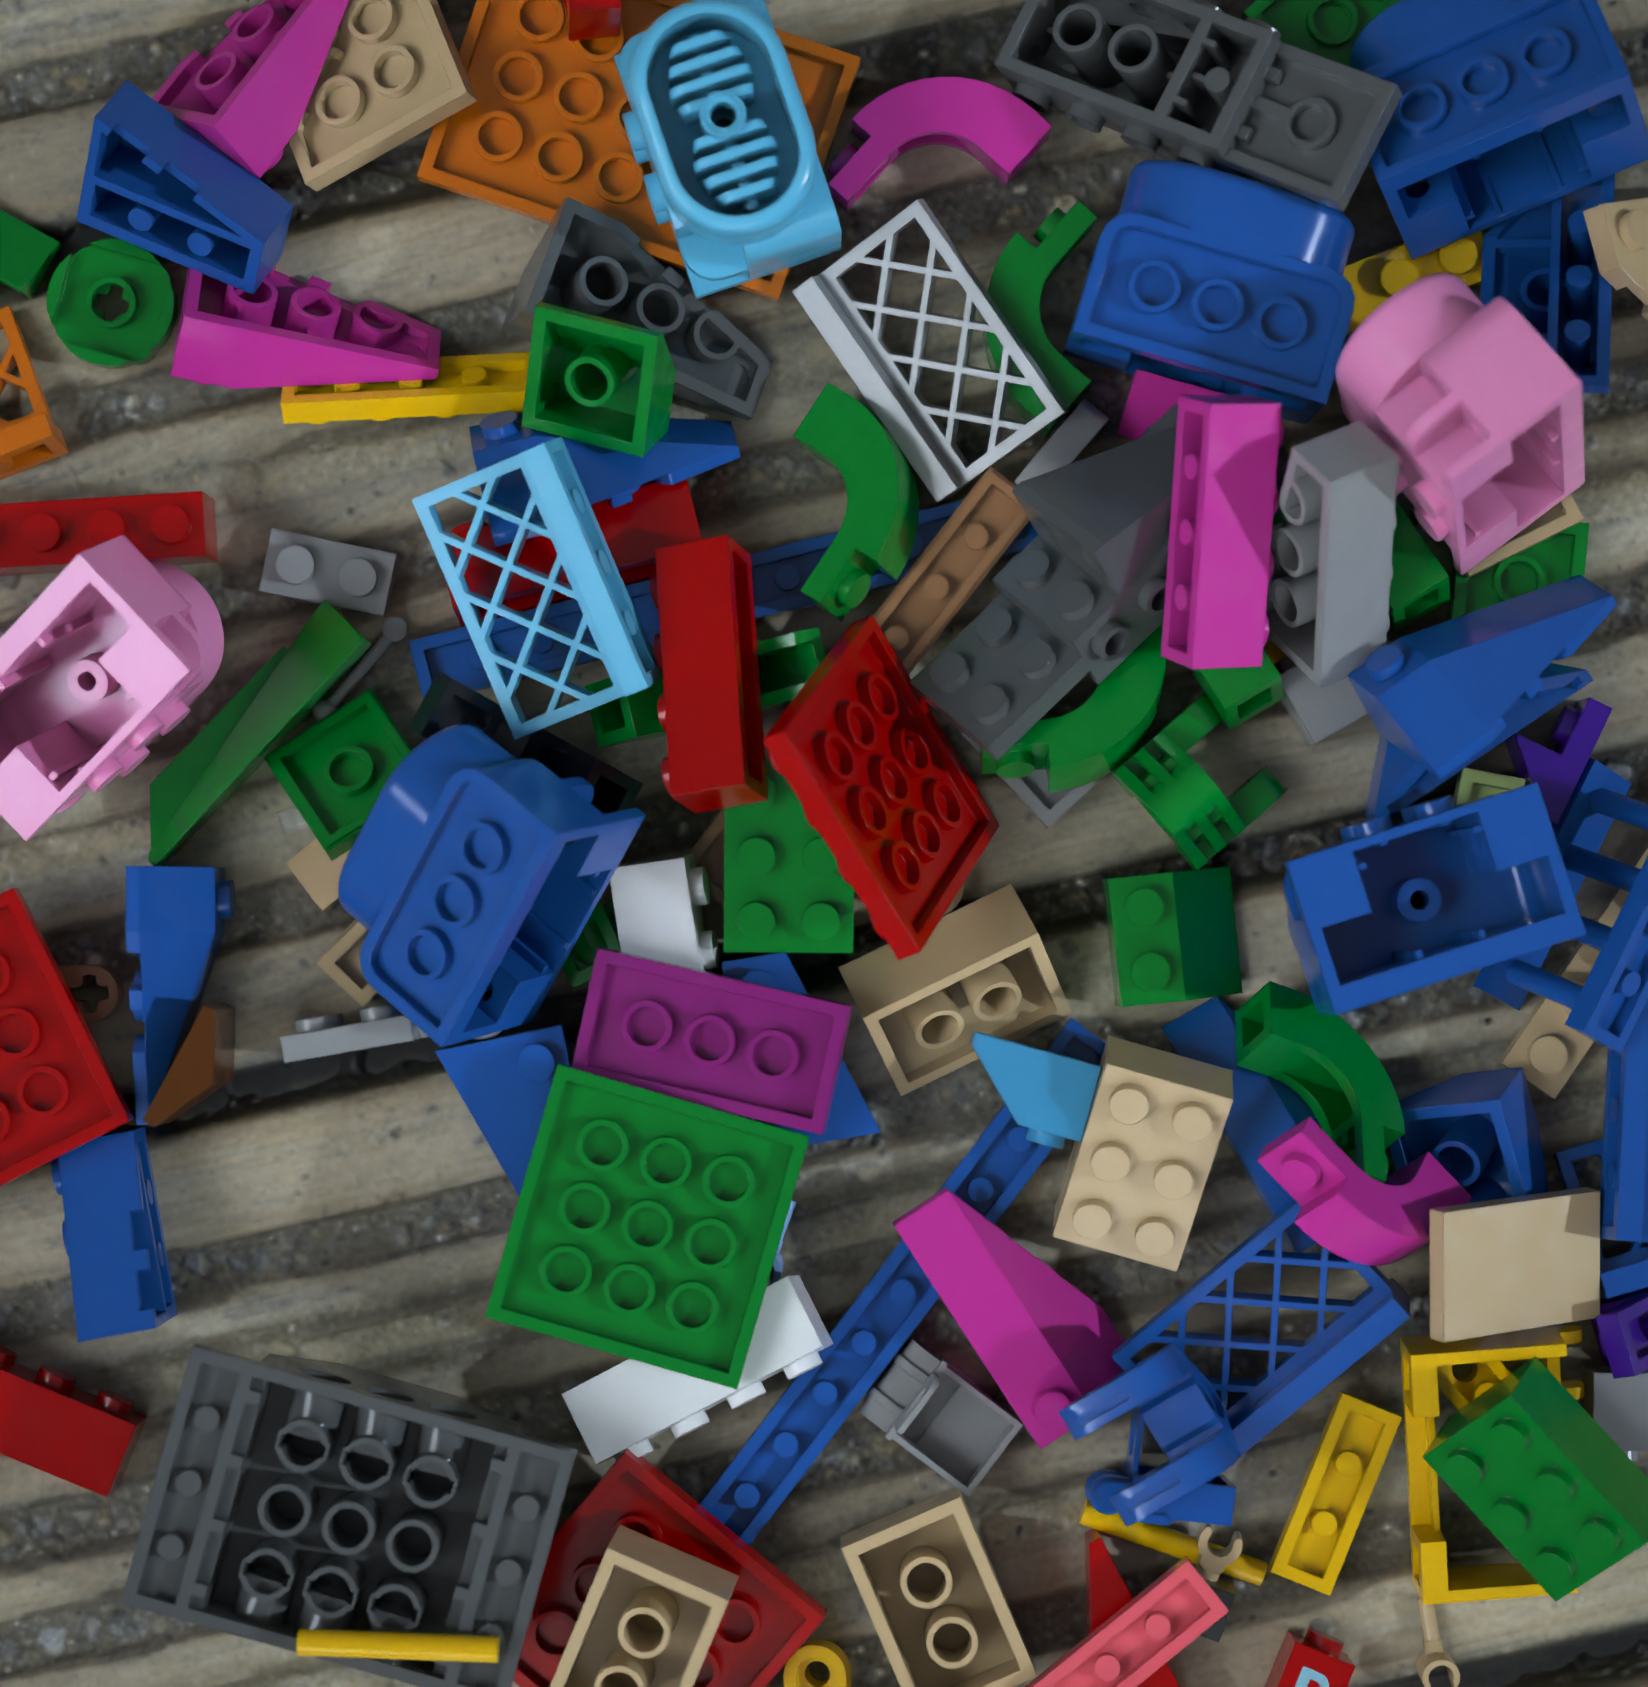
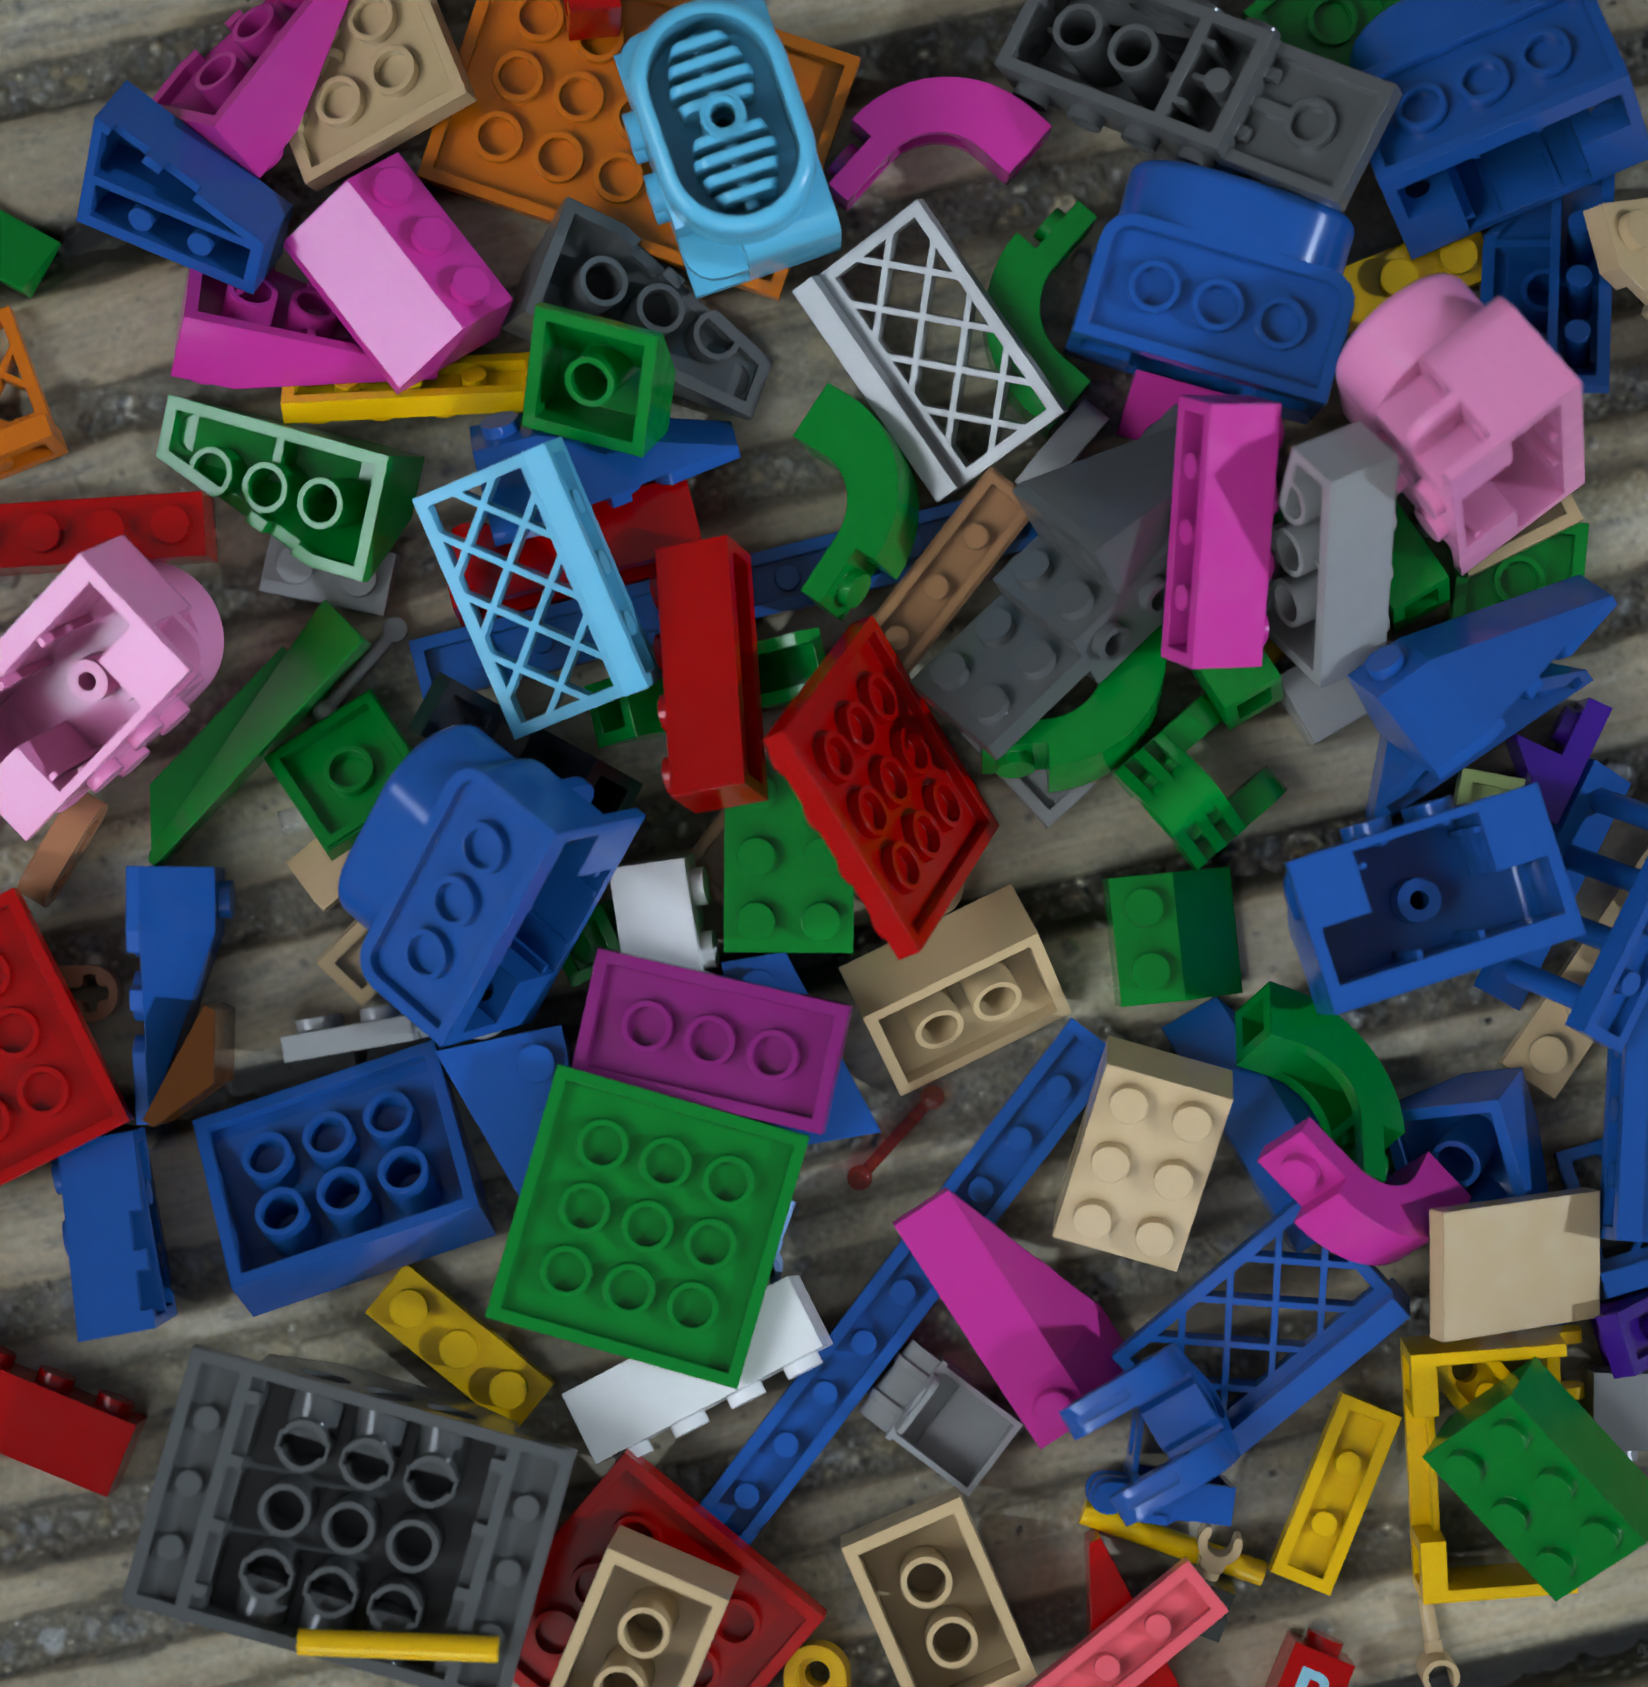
(62, 850): none -> nougat beam
(94, 272): green plate -> none
(310, 488): none -> green wedge
(341, 1179): none -> blue slope
(399, 274): none -> slope
(459, 1345): none -> yellow plate
(860, 1175): none -> clear red hinge
(1039, 1087): dark azure slope -> none

